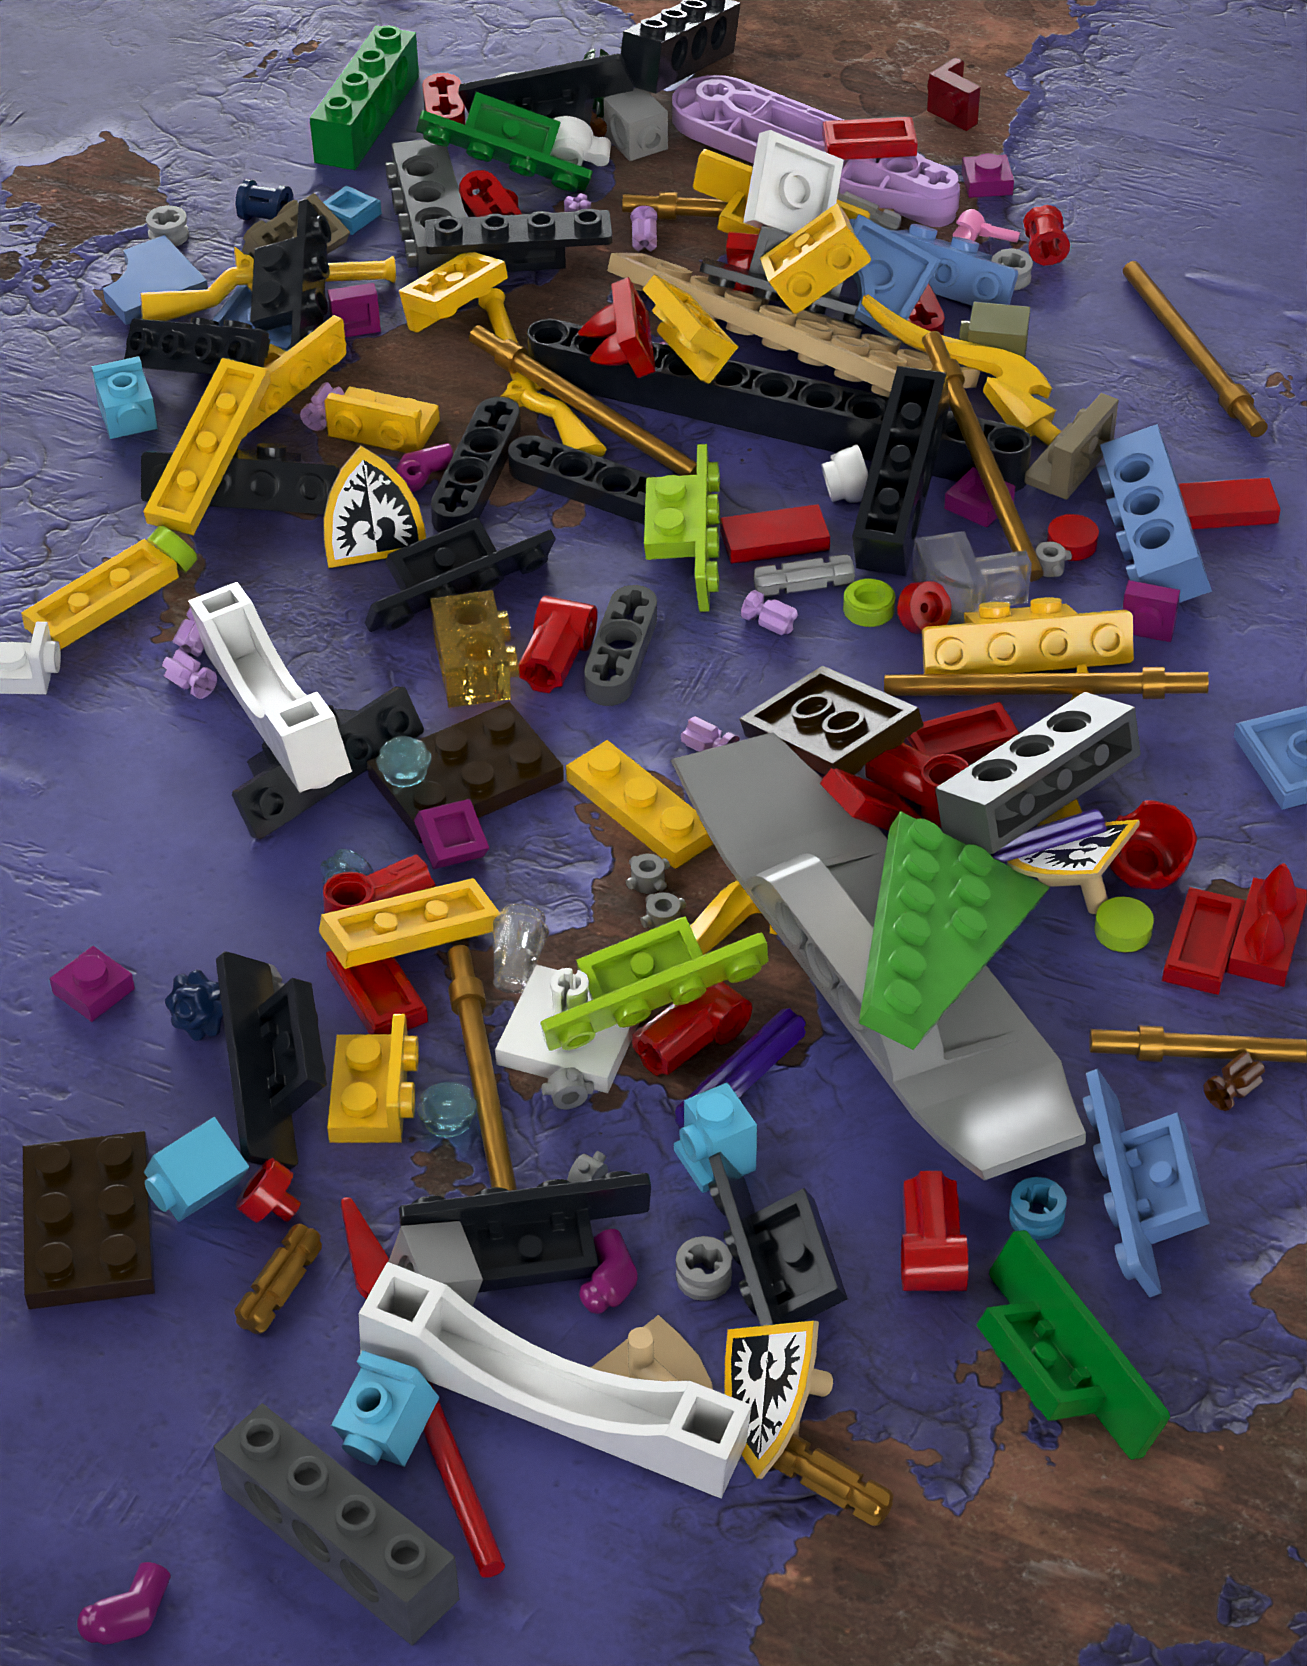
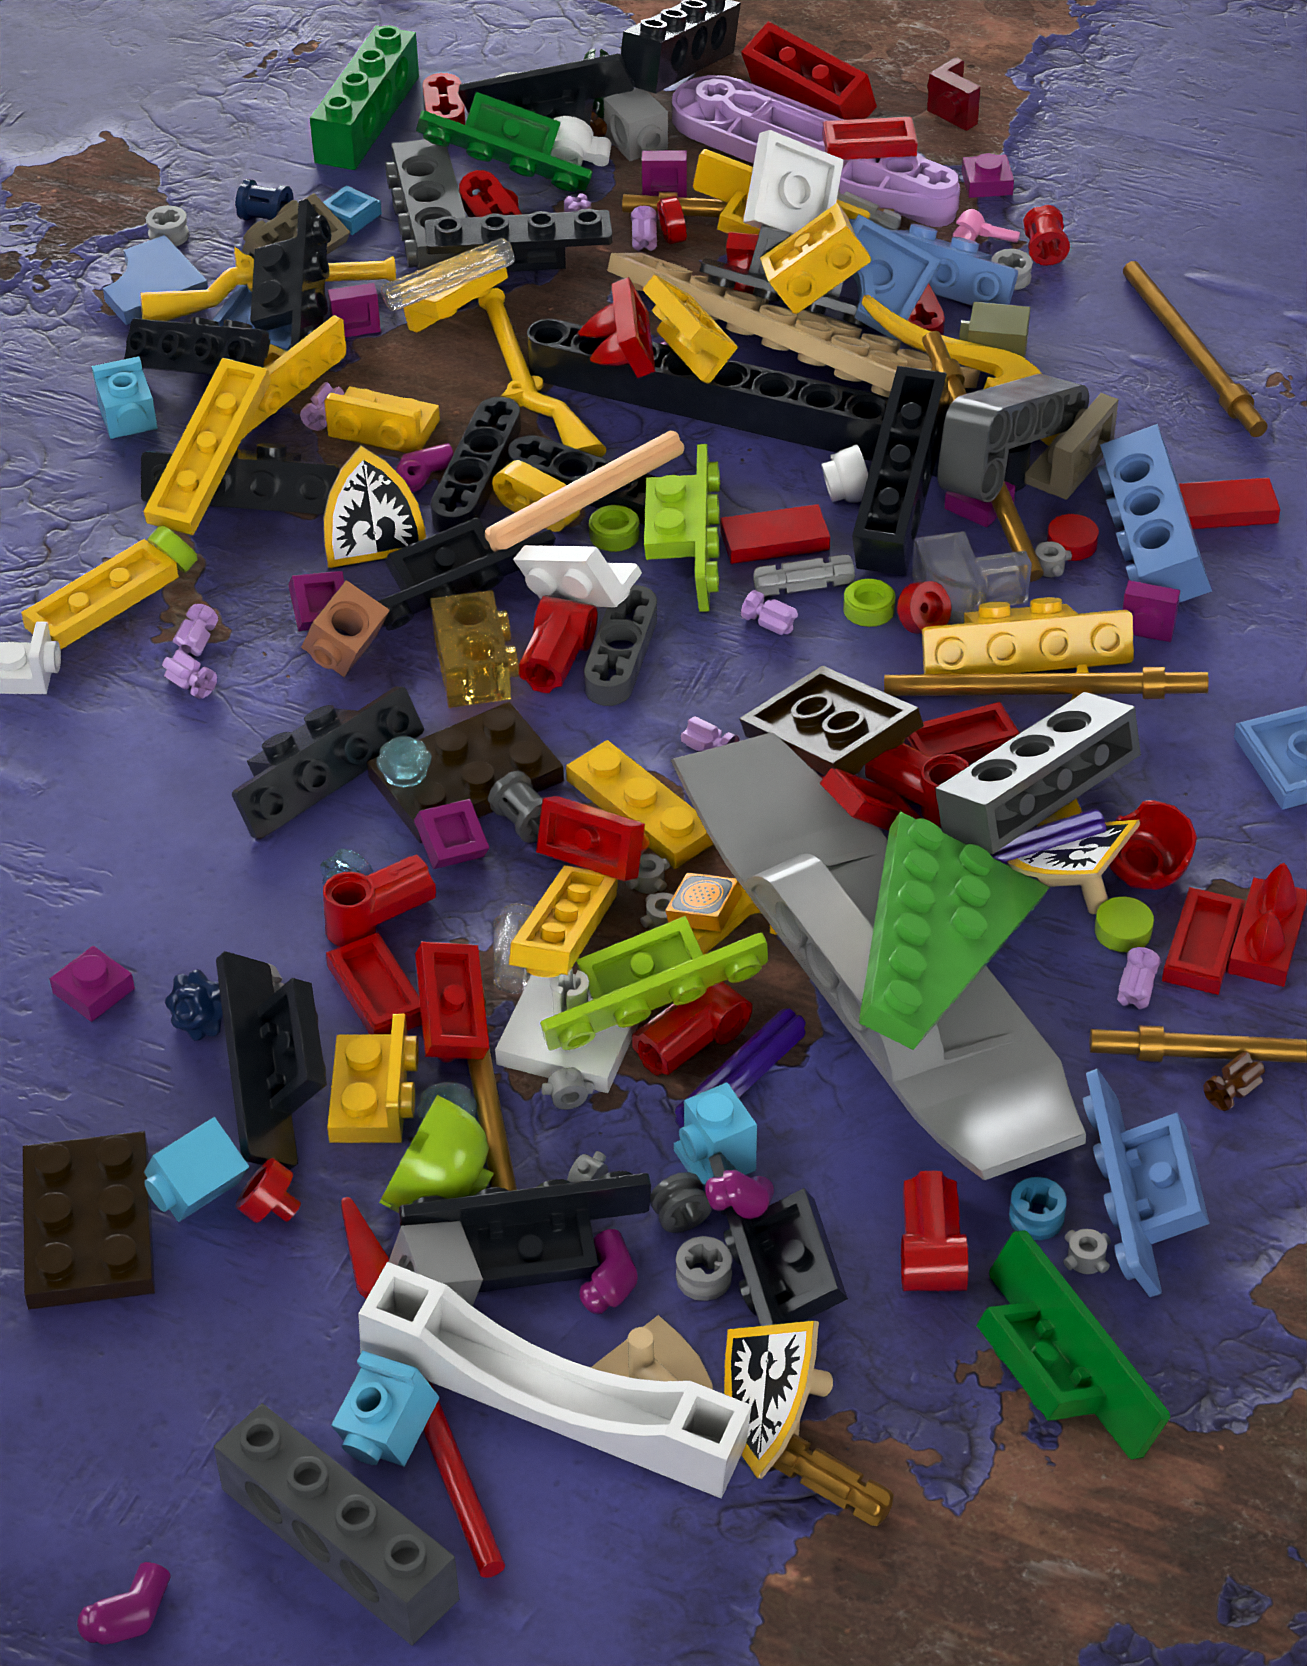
(278, 1279): pearl gold axle -> none
(293, 724): white arch -> none
(311, 594): none -> magenta plate
(352, 612): none -> nougat brick
(408, 923): yellow plate -> none
(442, 1158): none -> lime cylinder
(447, 274): none -> clear axle
(452, 1001): none -> red tile
(515, 359): pearl gold bar -> none
(522, 804): none -> dark grey bush
(523, 485): none -> yellow beam
(563, 922): none -> yellow plate
(576, 574): none -> white bracket
(584, 491): none -> light nougat axle
(591, 838): none -> red tile
(614, 528): none -> lime tile
(664, 172): none -> magenta plate
(671, 220): none -> red tile
(680, 1202): none -> dark grey bush
(705, 901): none -> light orange tile
(745, 1194): none -> magenta arm
(807, 74): none -> red brick
(998, 418): none -> dark grey beam
(1087, 1251): none -> light grey piece
(1138, 977): none -> lavender piece

